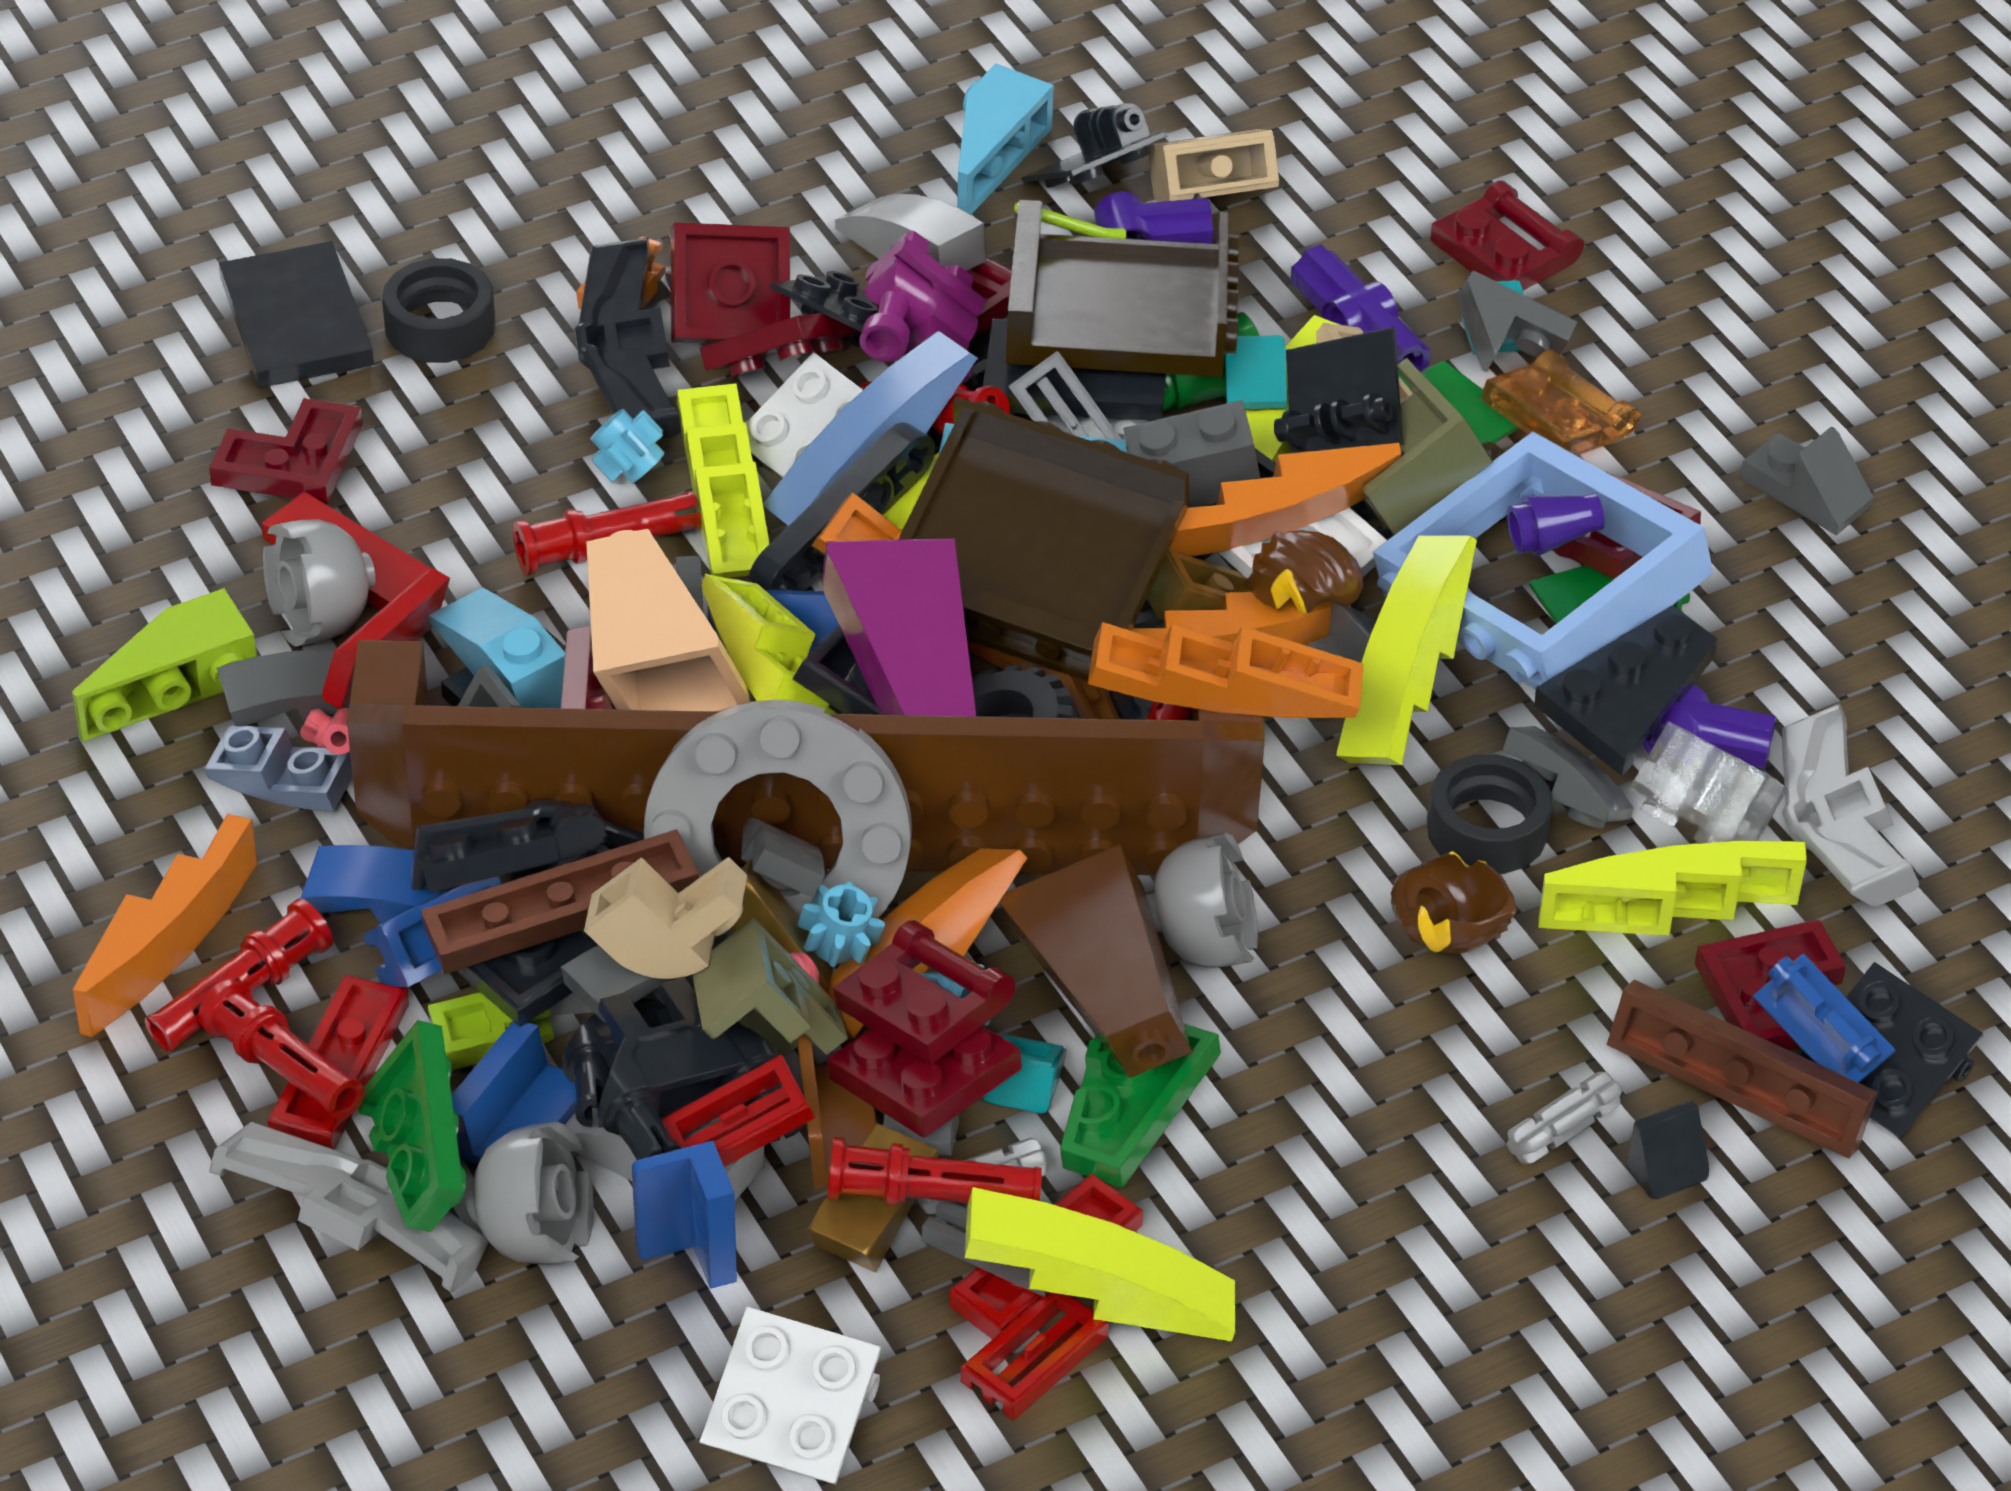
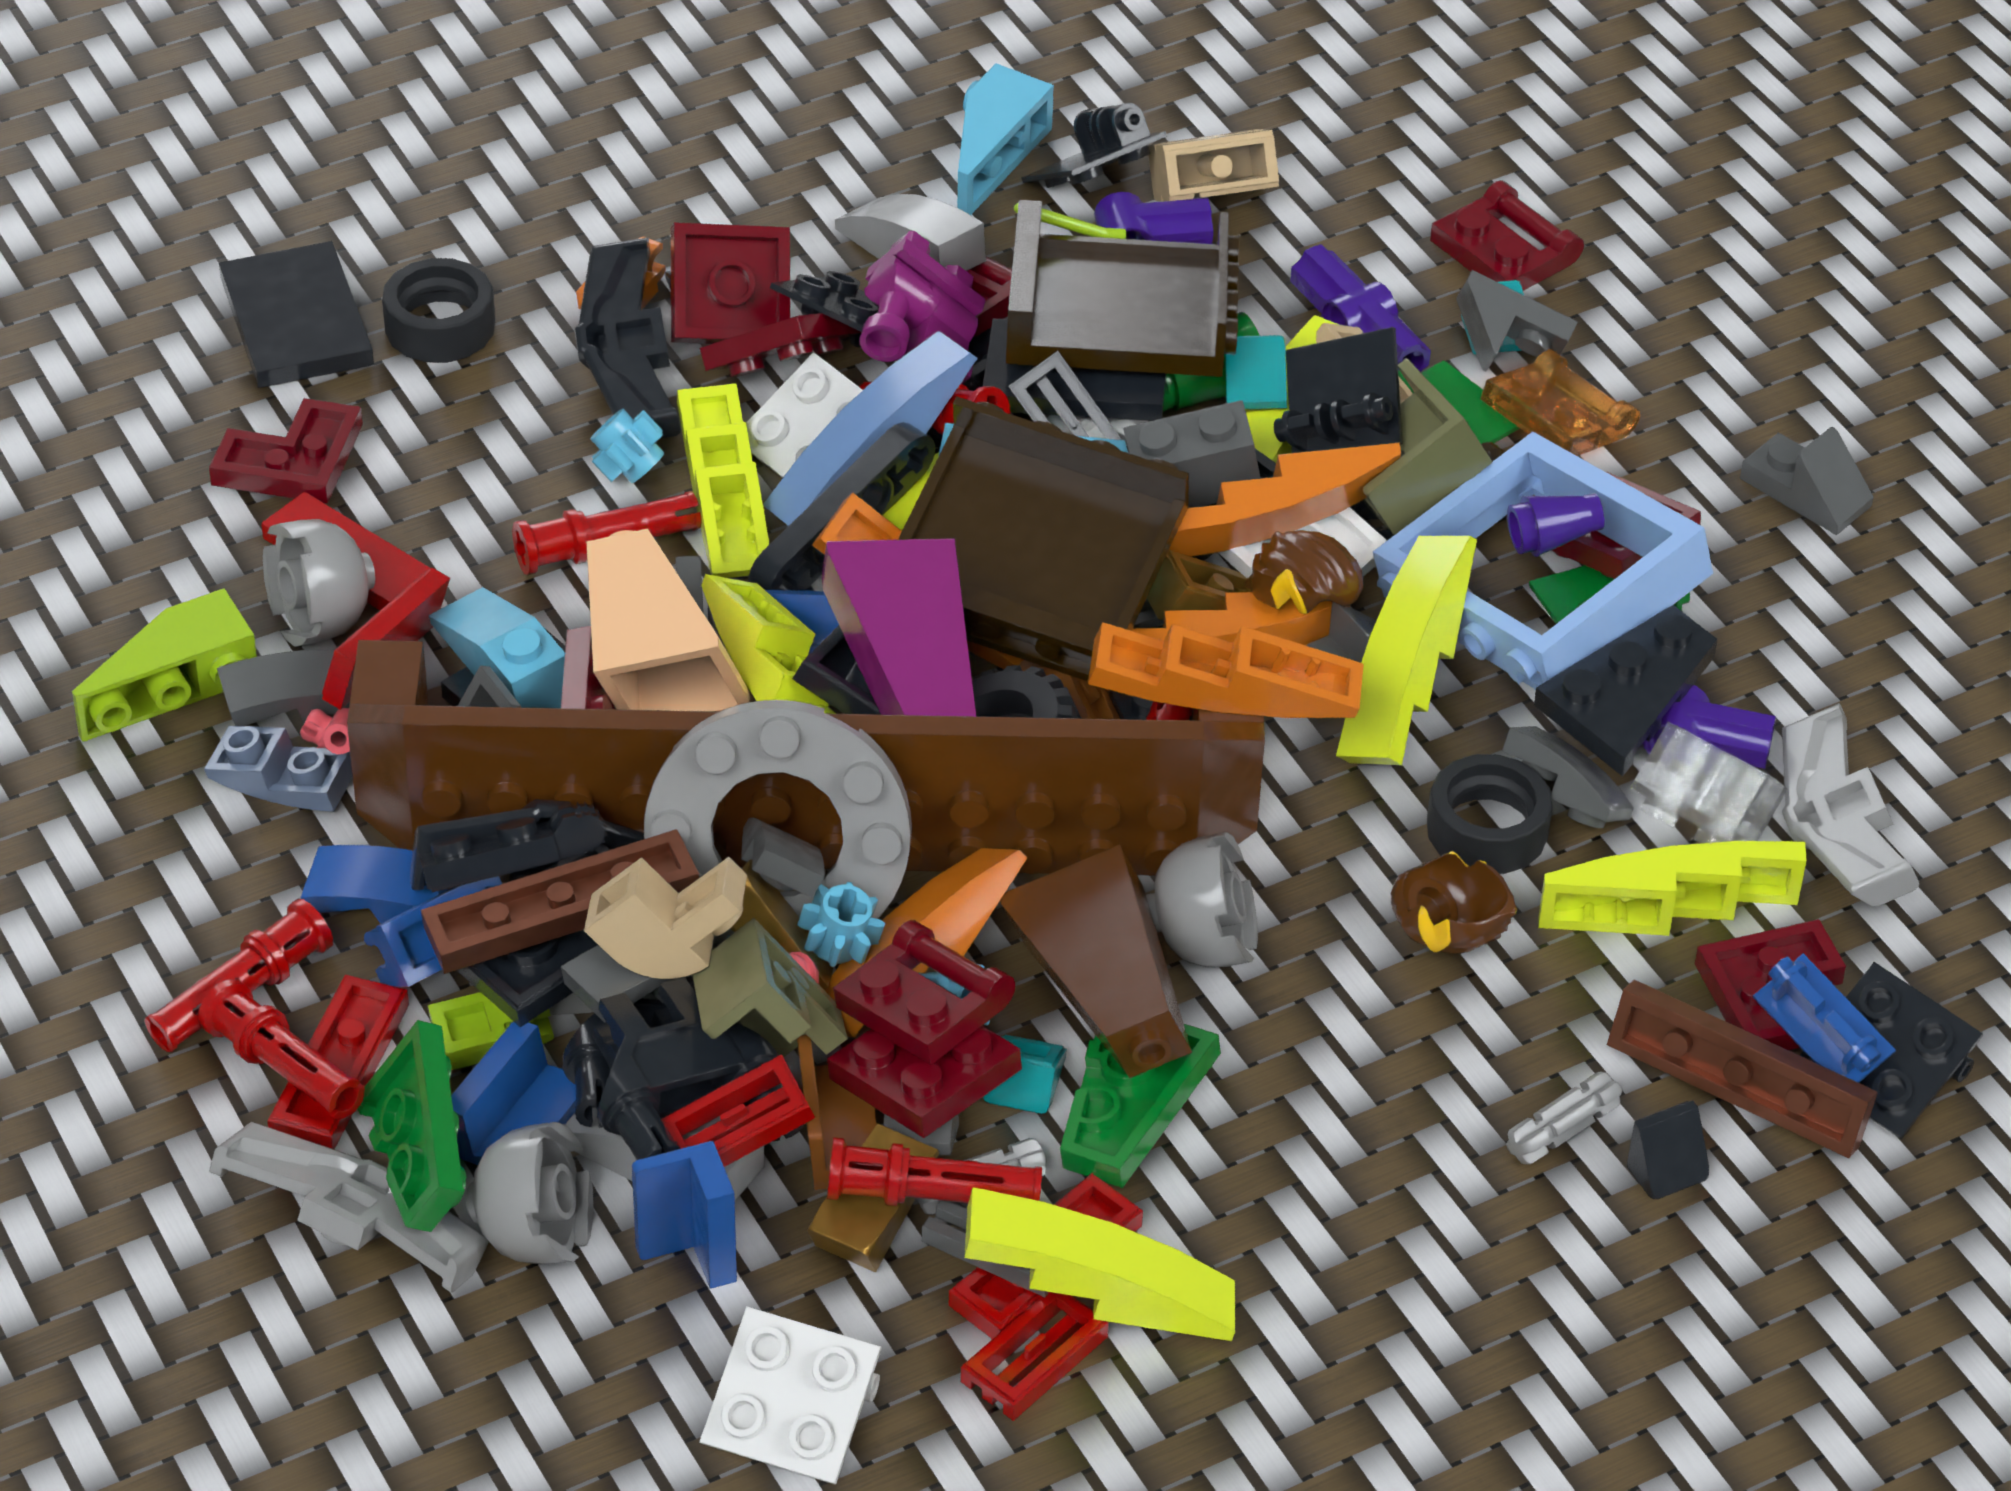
(158, 934): orange slope -> none

